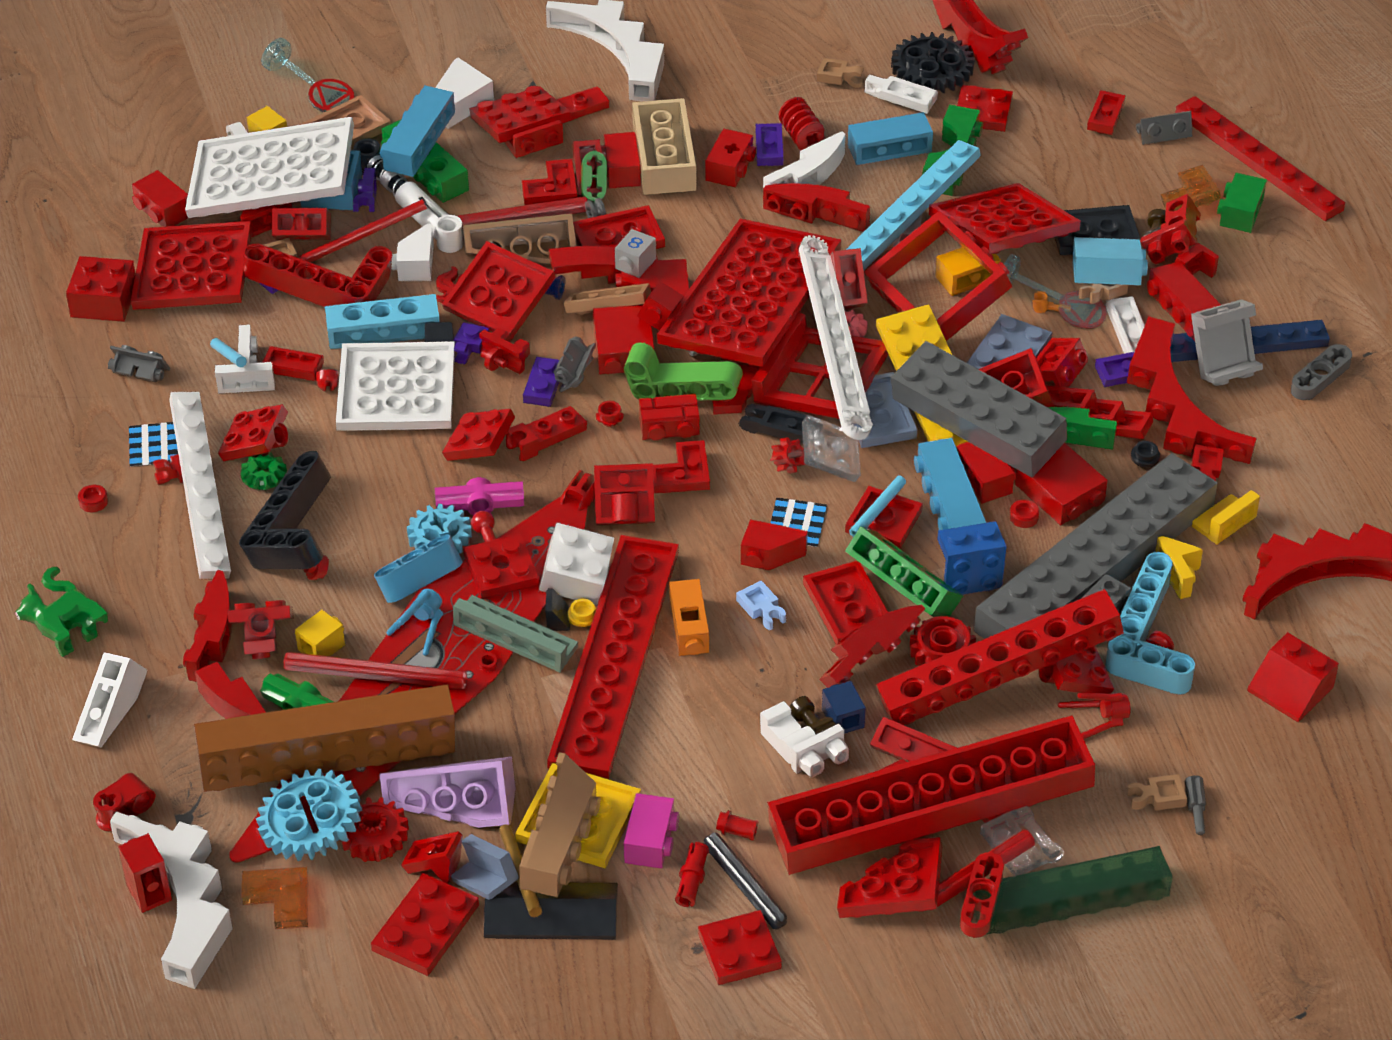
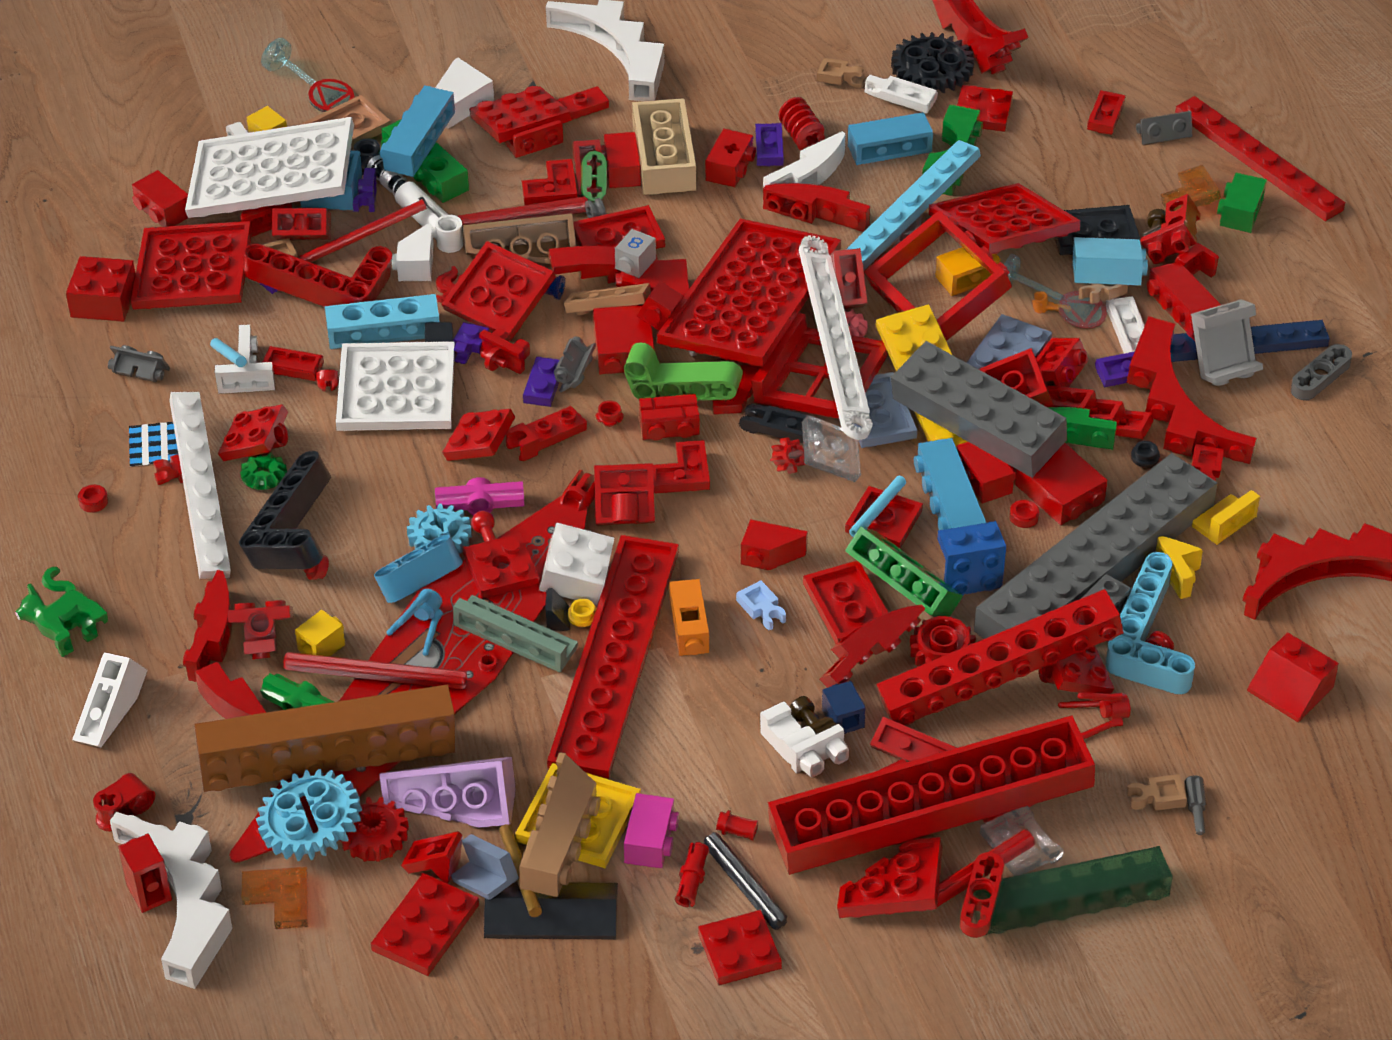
(801, 516): sticker -> none

